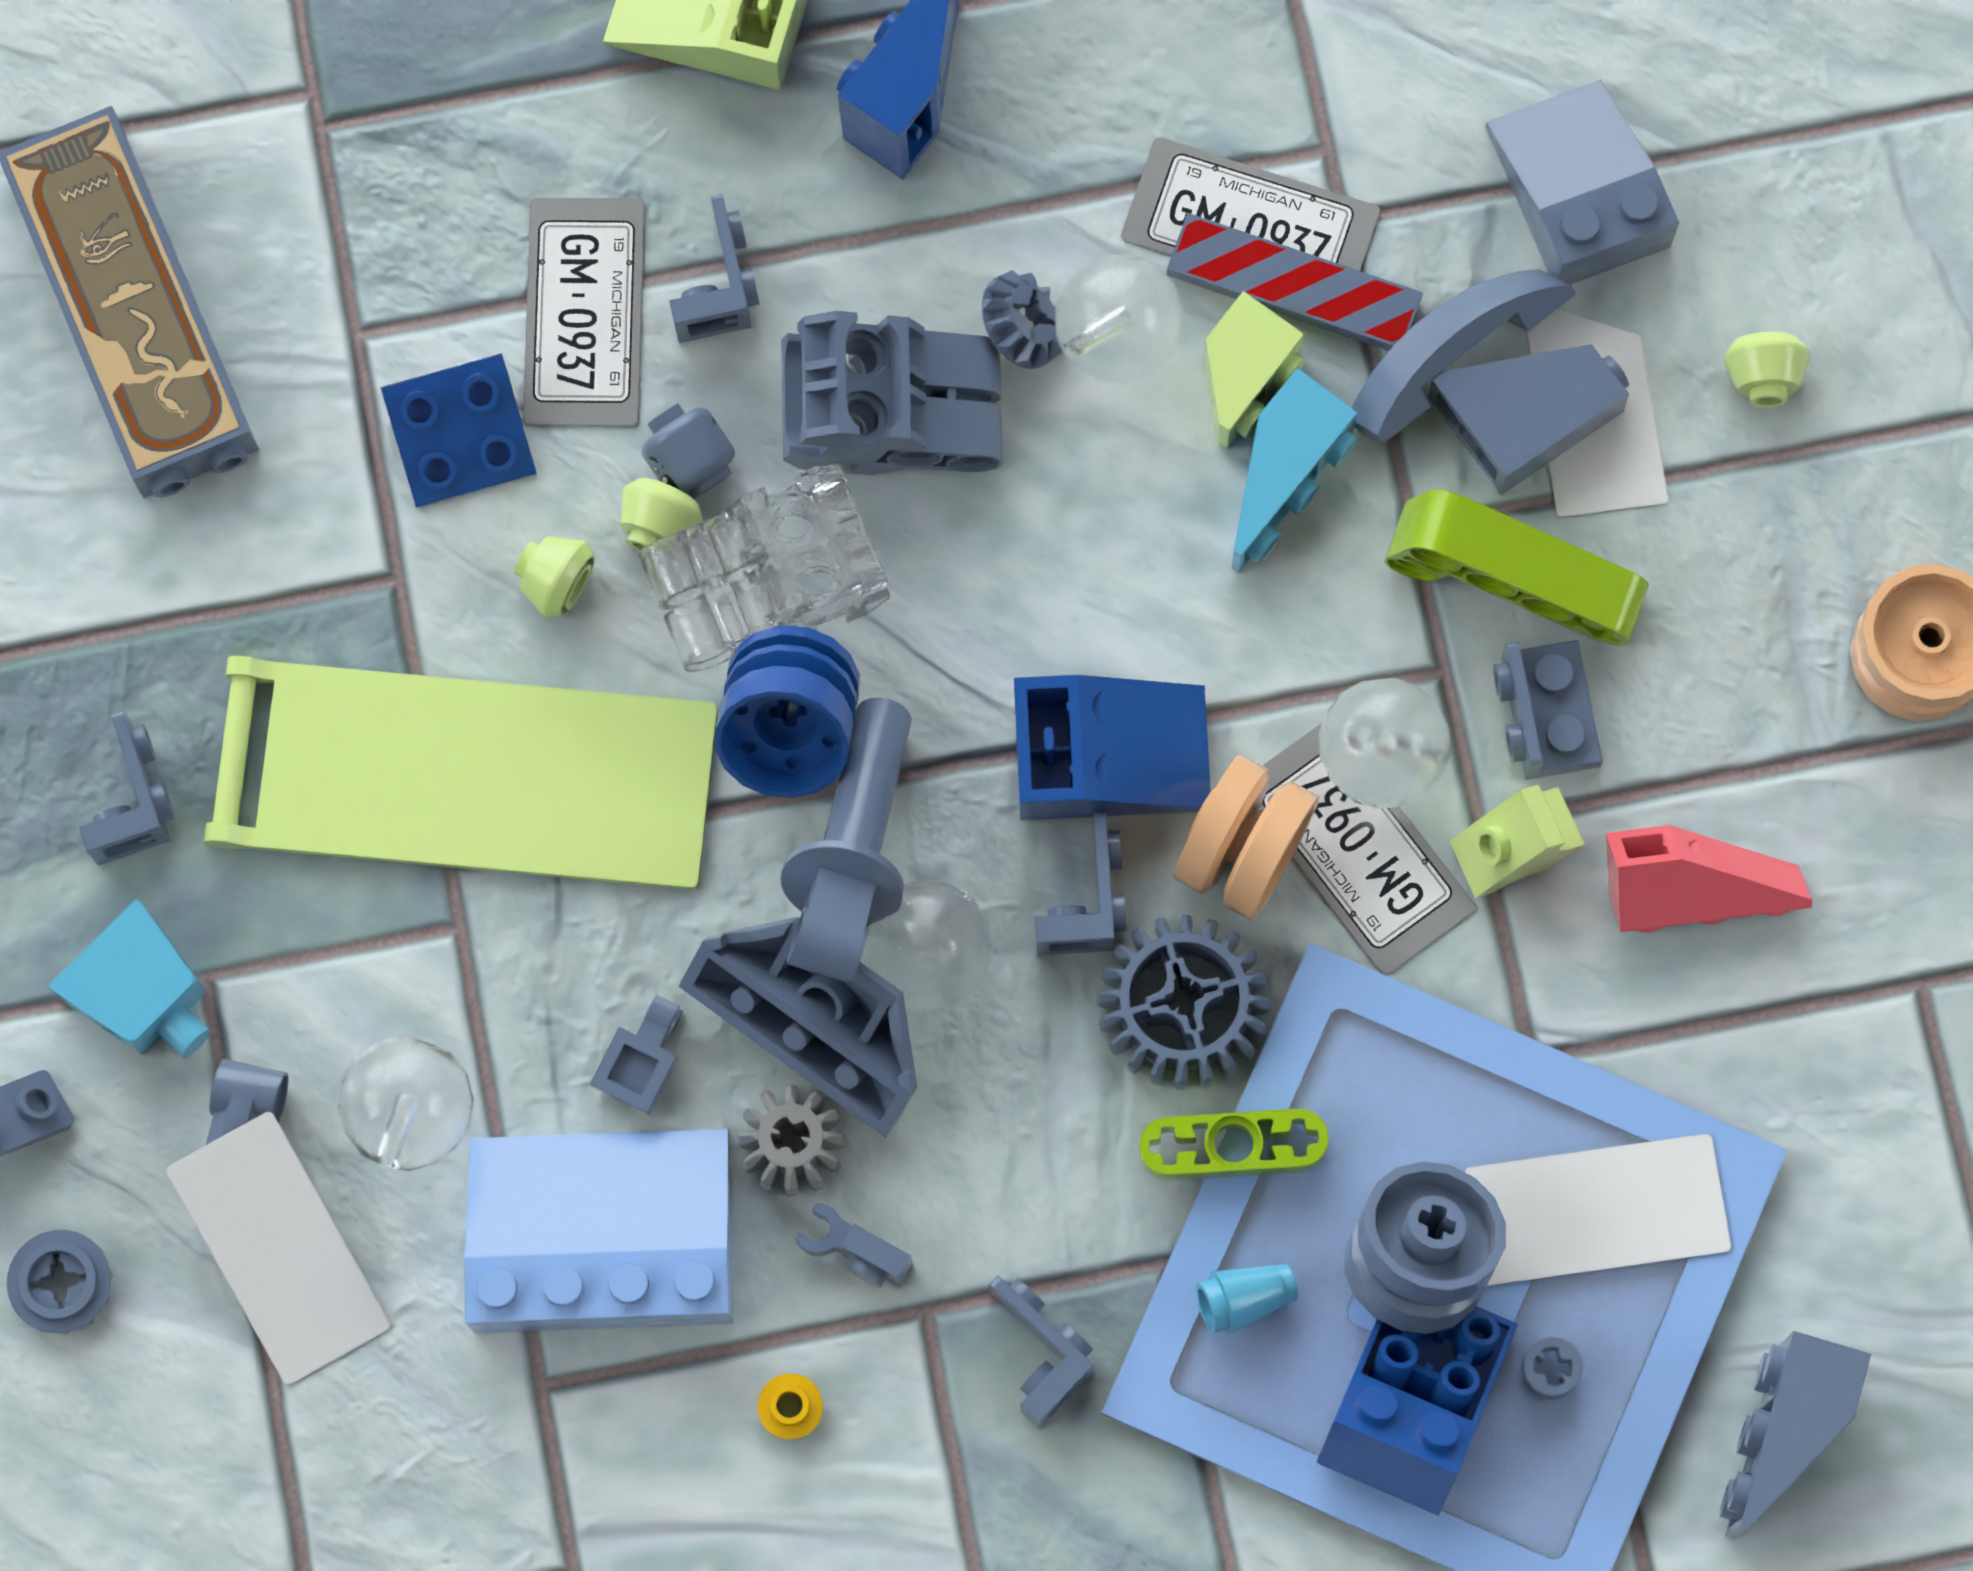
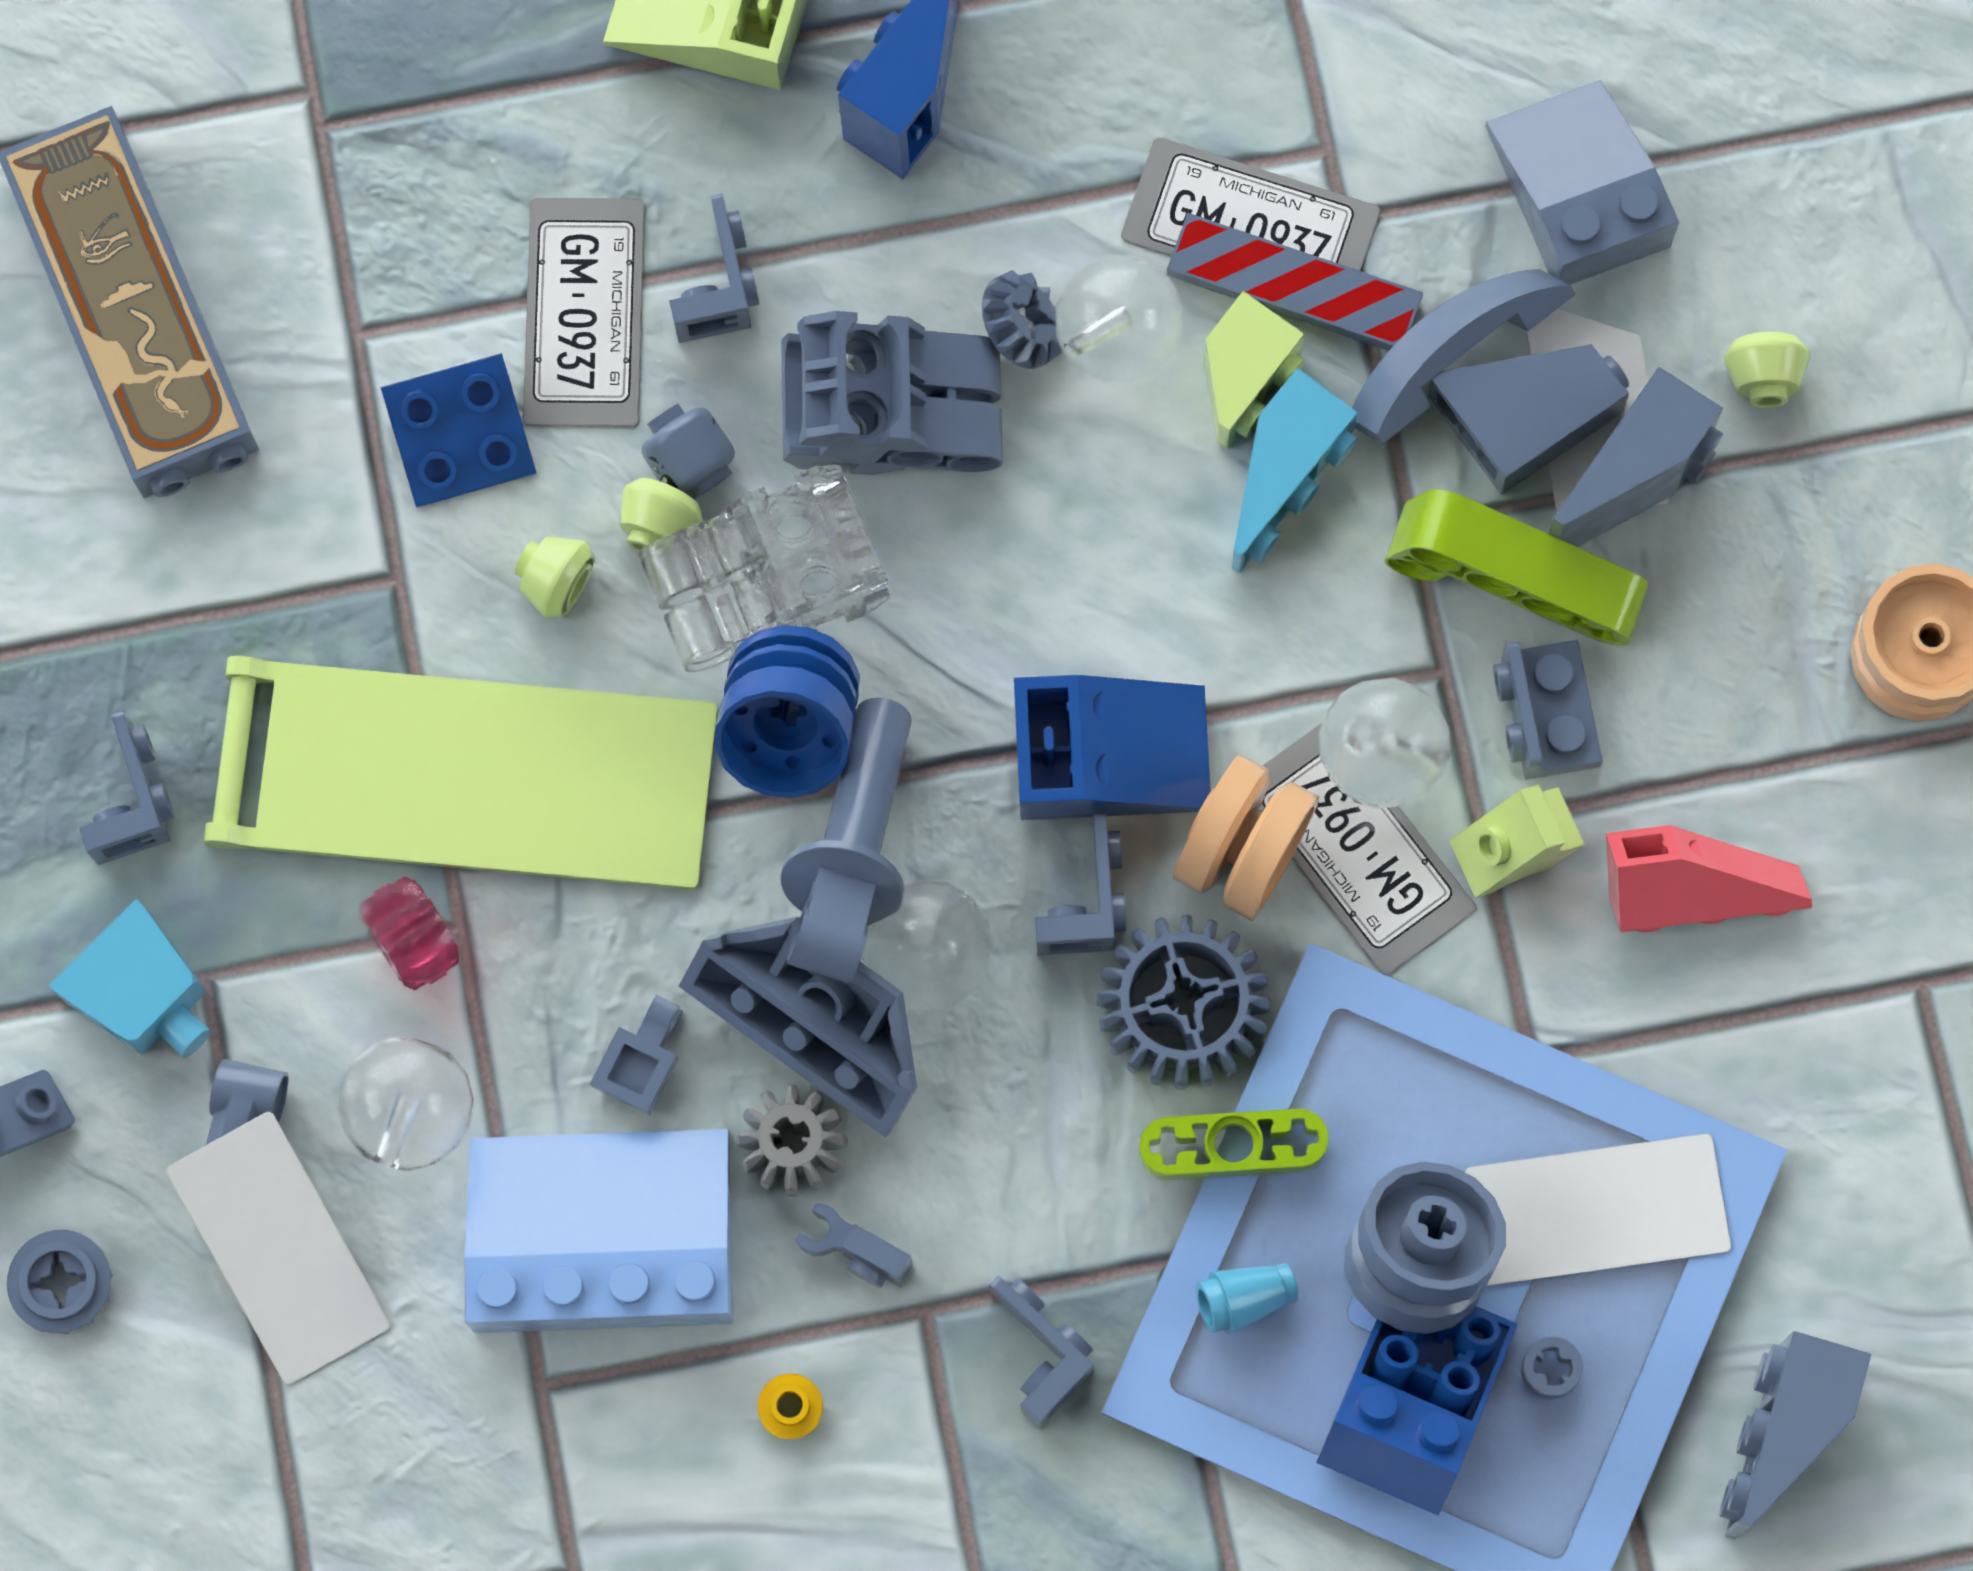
(409, 933): none -> clear pink gear
(1645, 460): none -> sand blue slope

